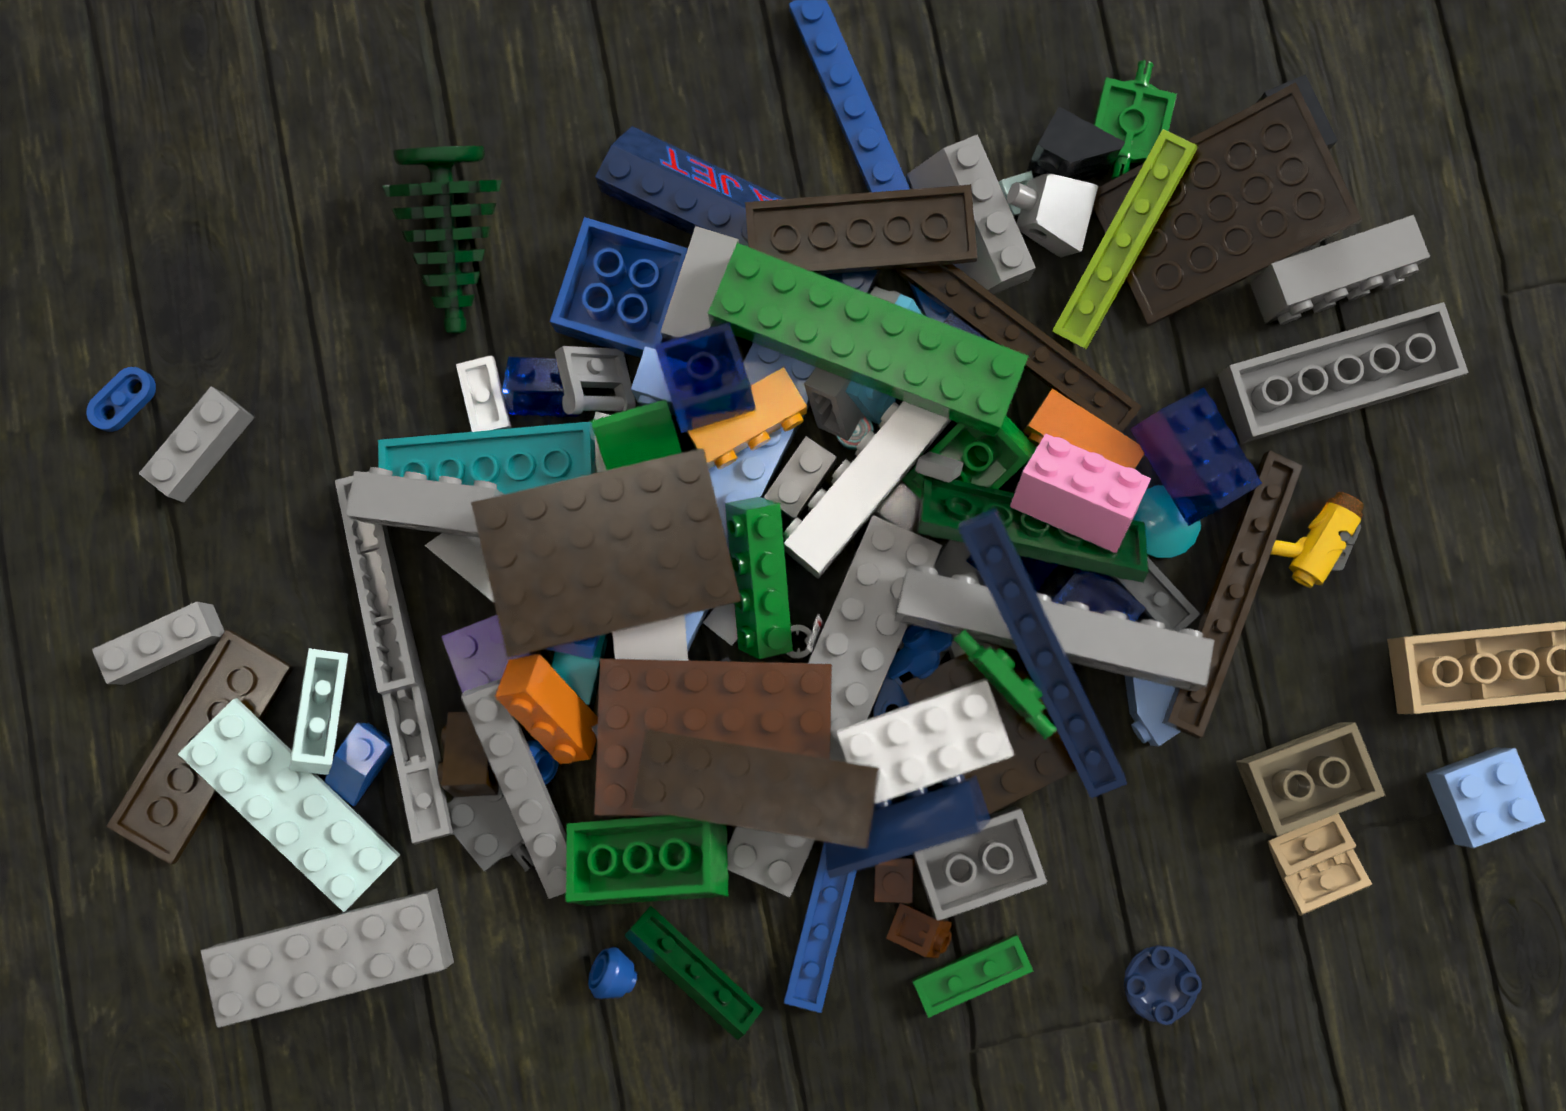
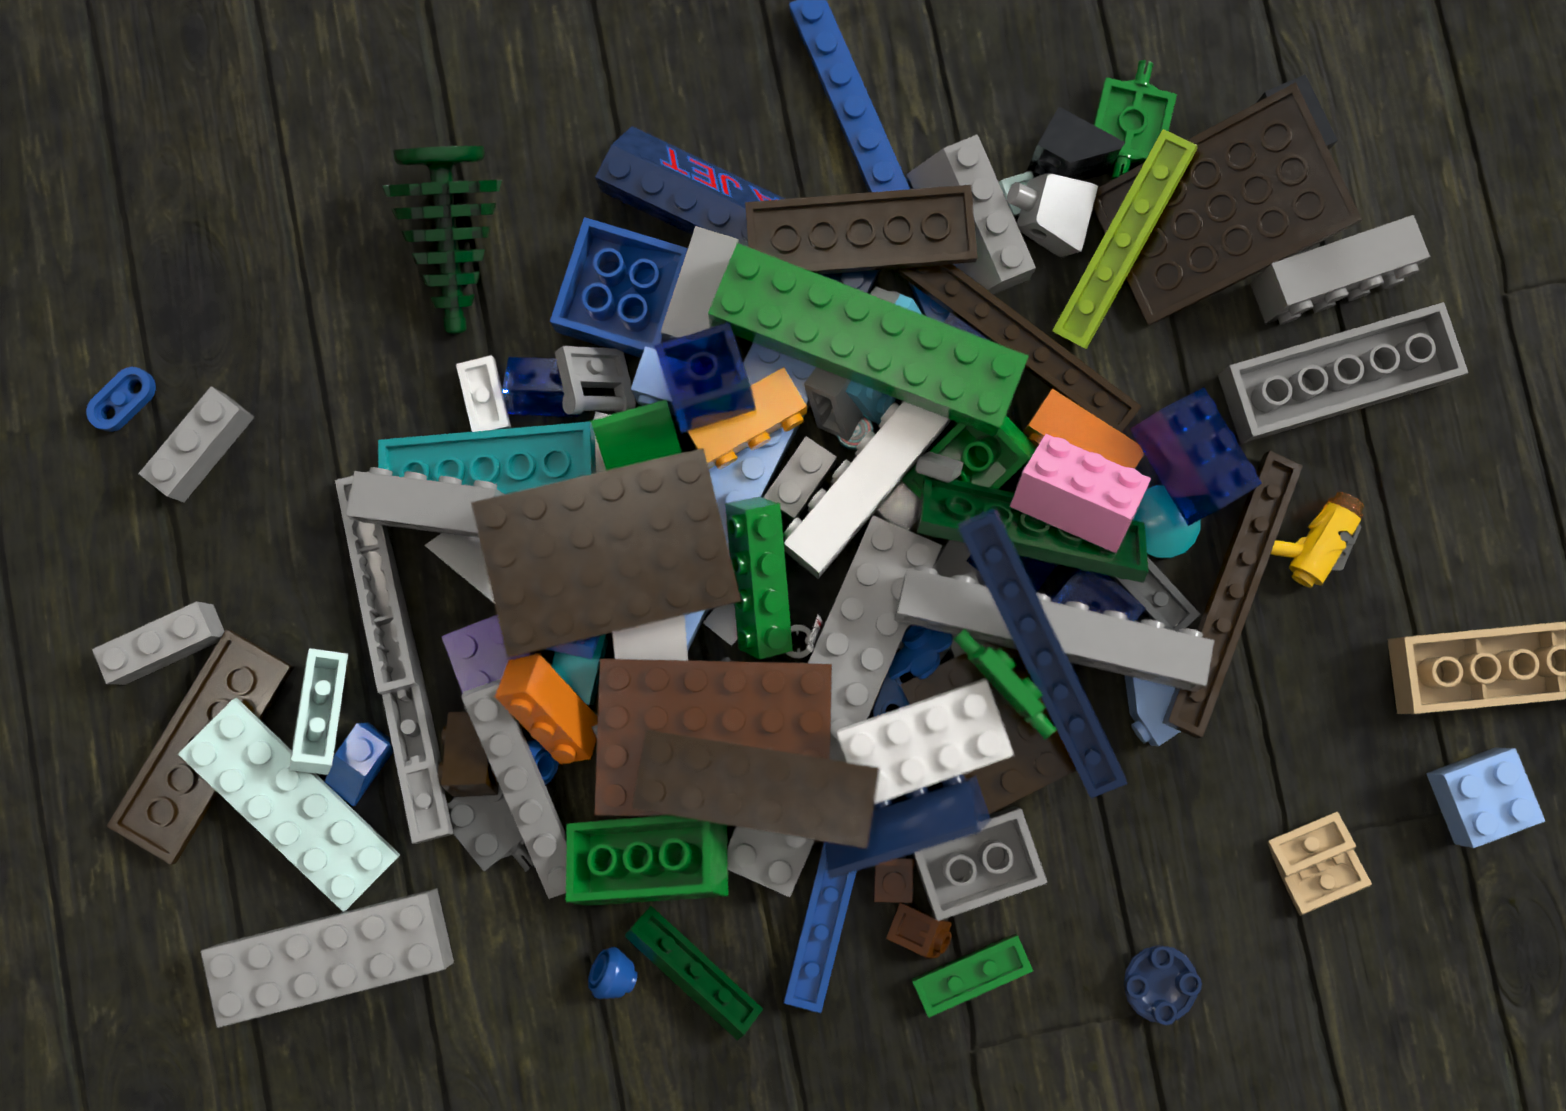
(1310, 778): dark tan brick -> none

